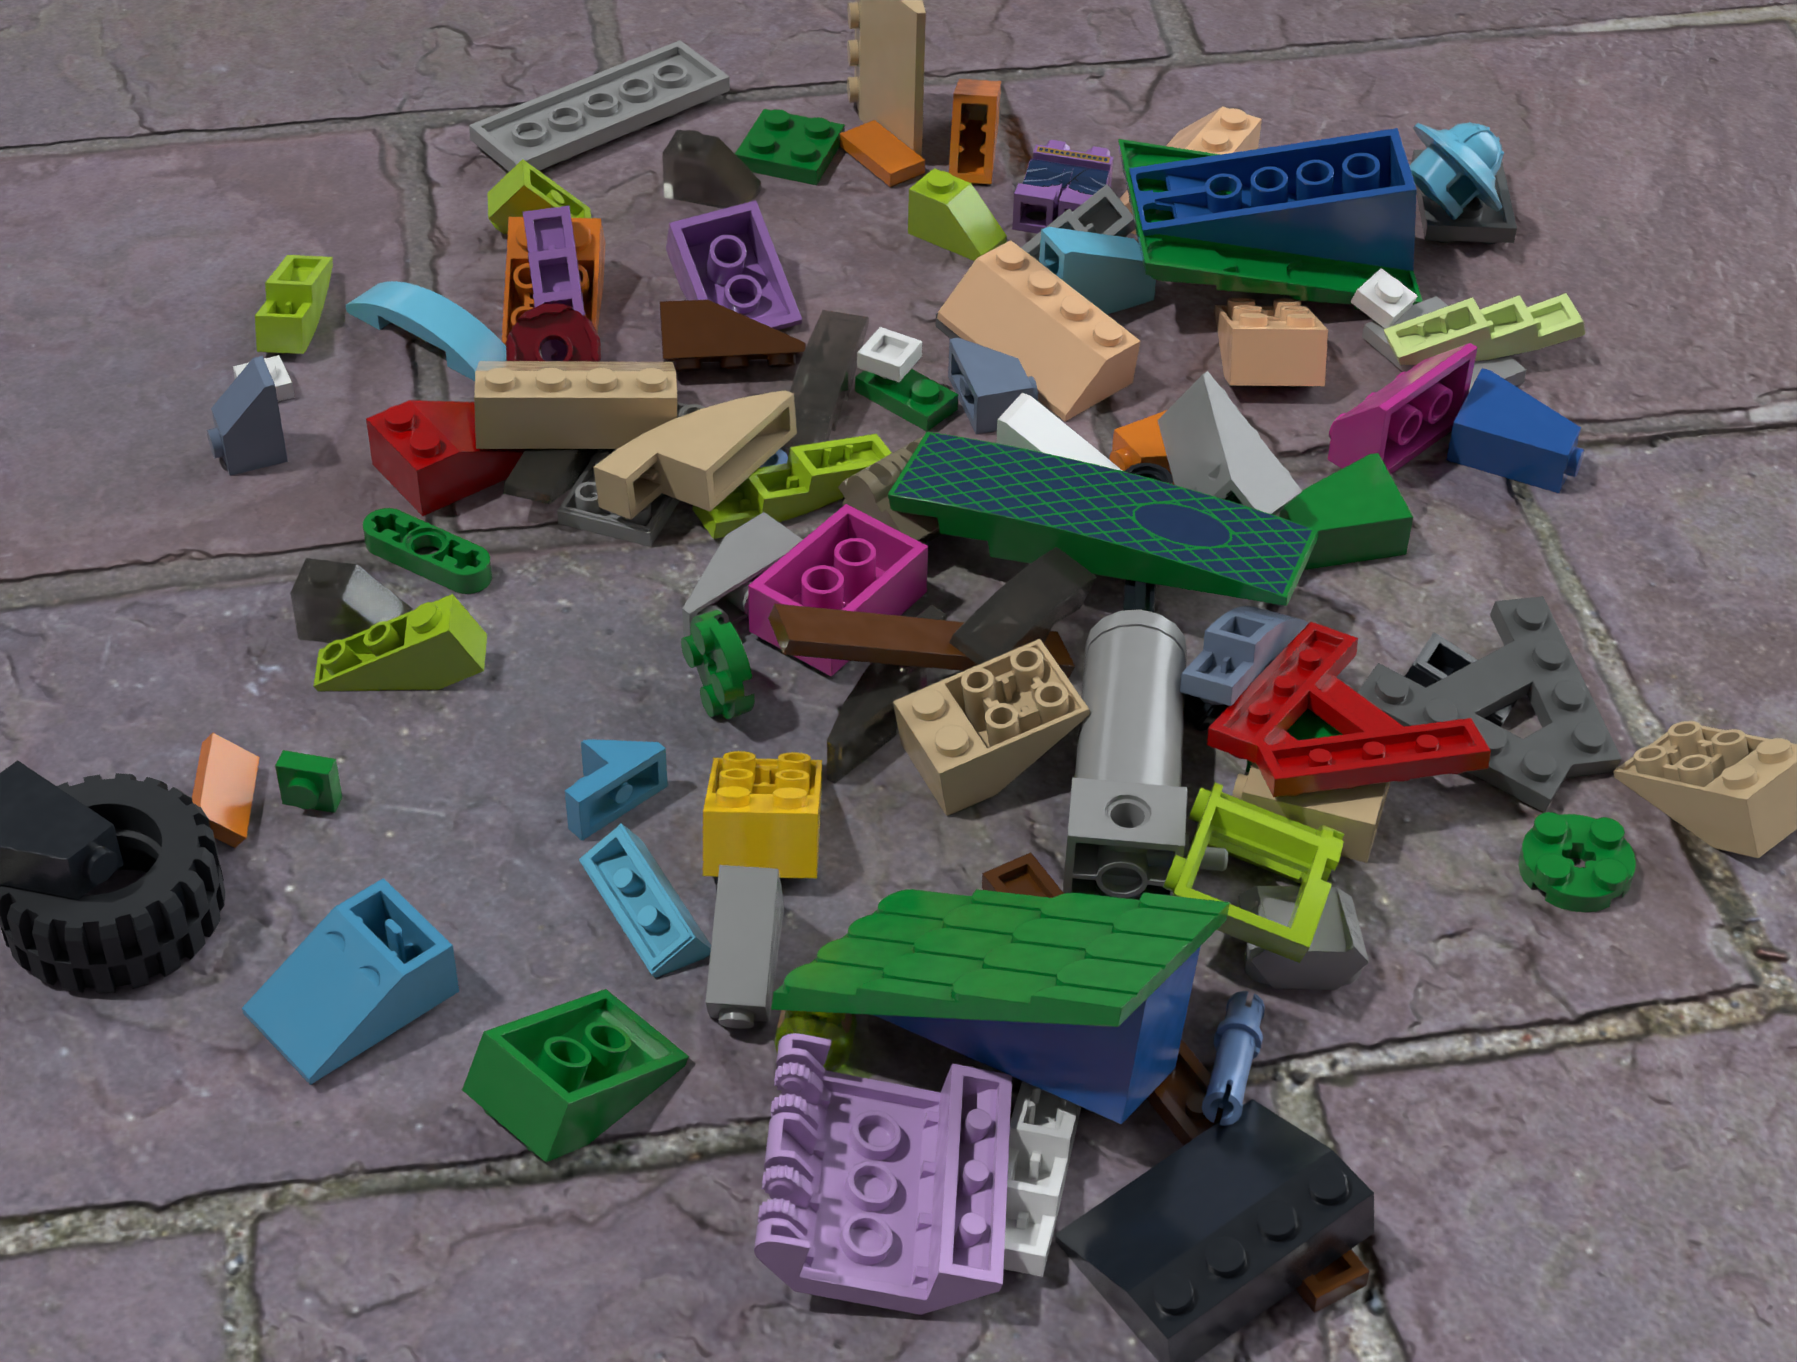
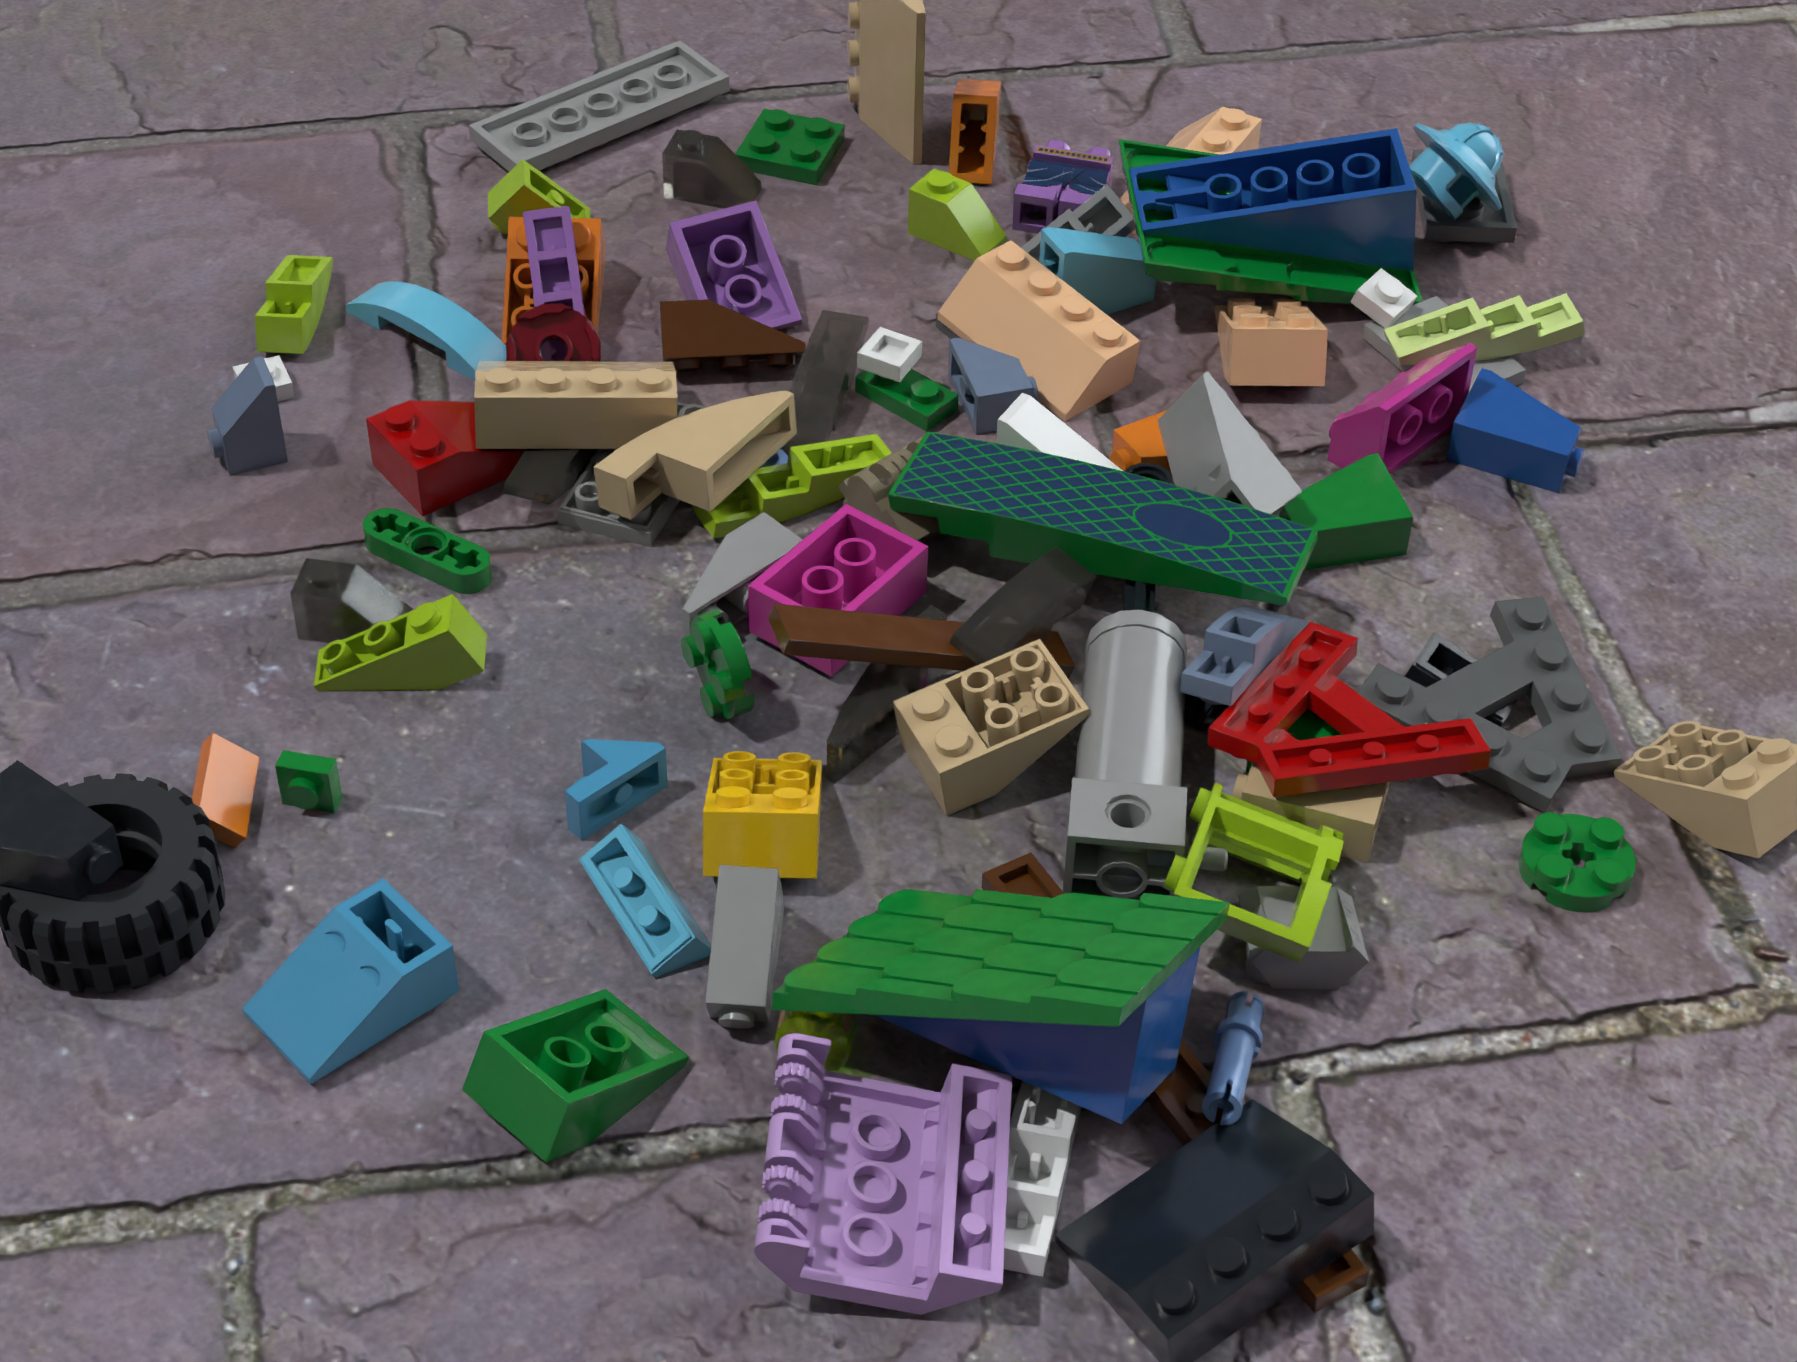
(882, 153): orange tile -> none

